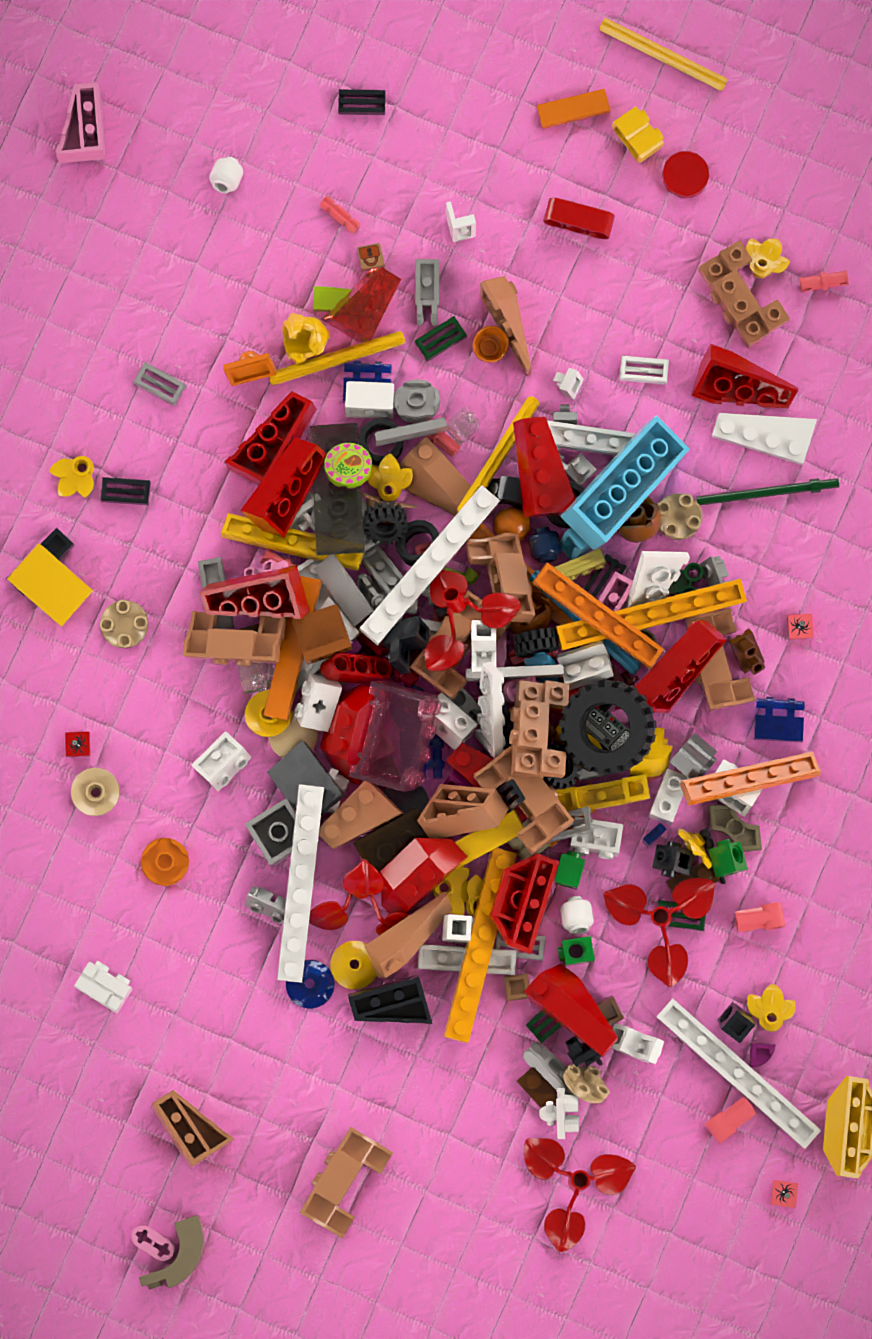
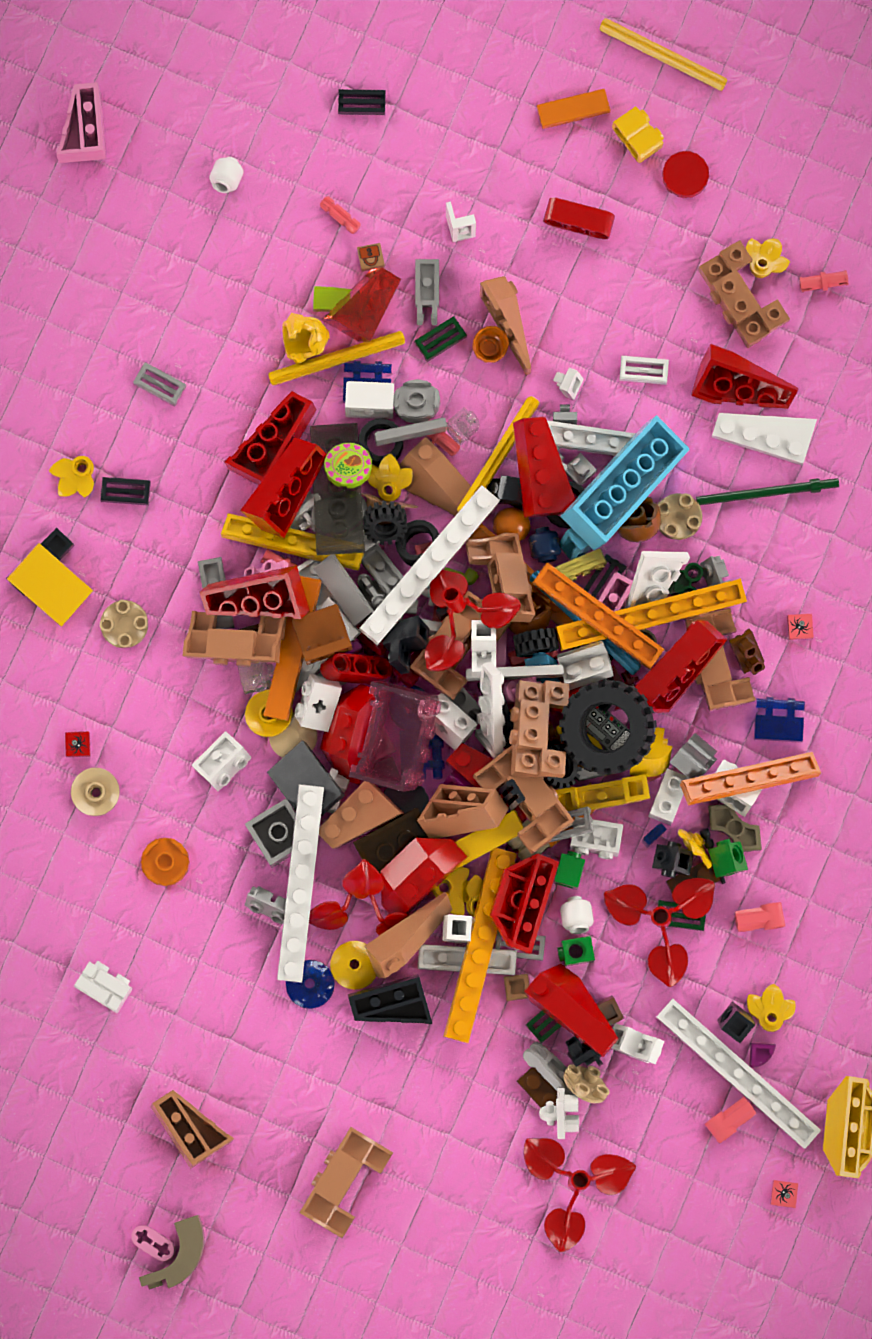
(249, 368): orange tile -> none

